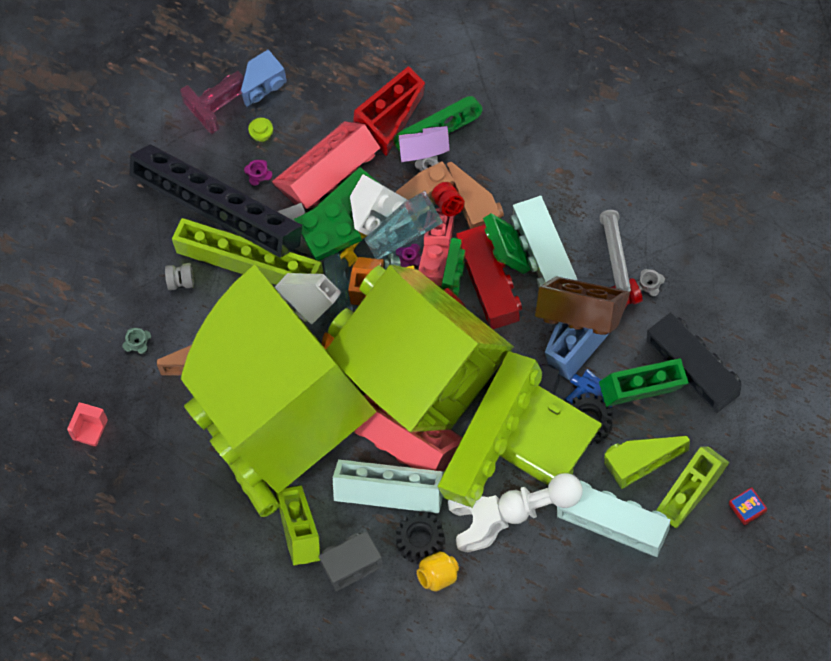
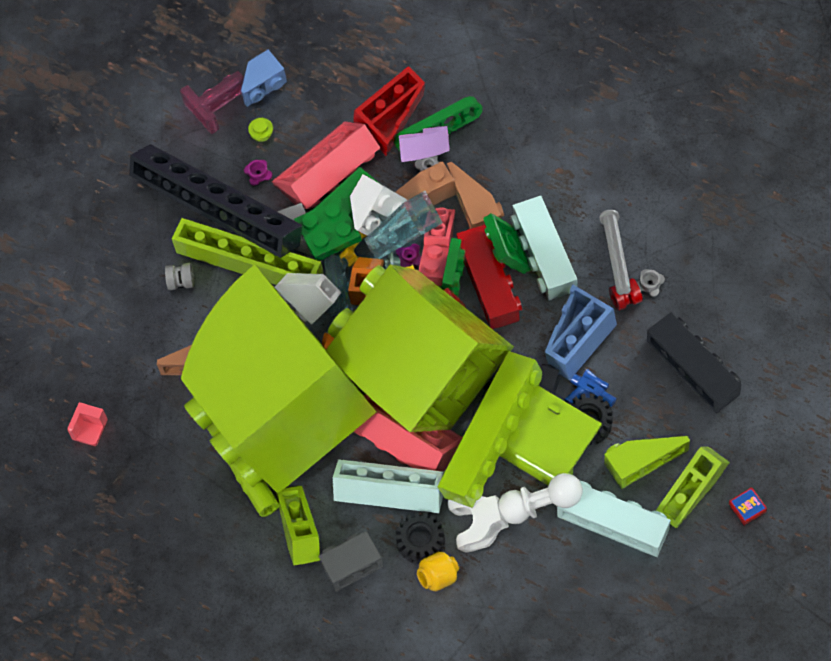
(134, 334): sand green plate -> none
(447, 199): red wheel -> none
(581, 304): reddish brown slope -> none
(643, 382): green brick -> none

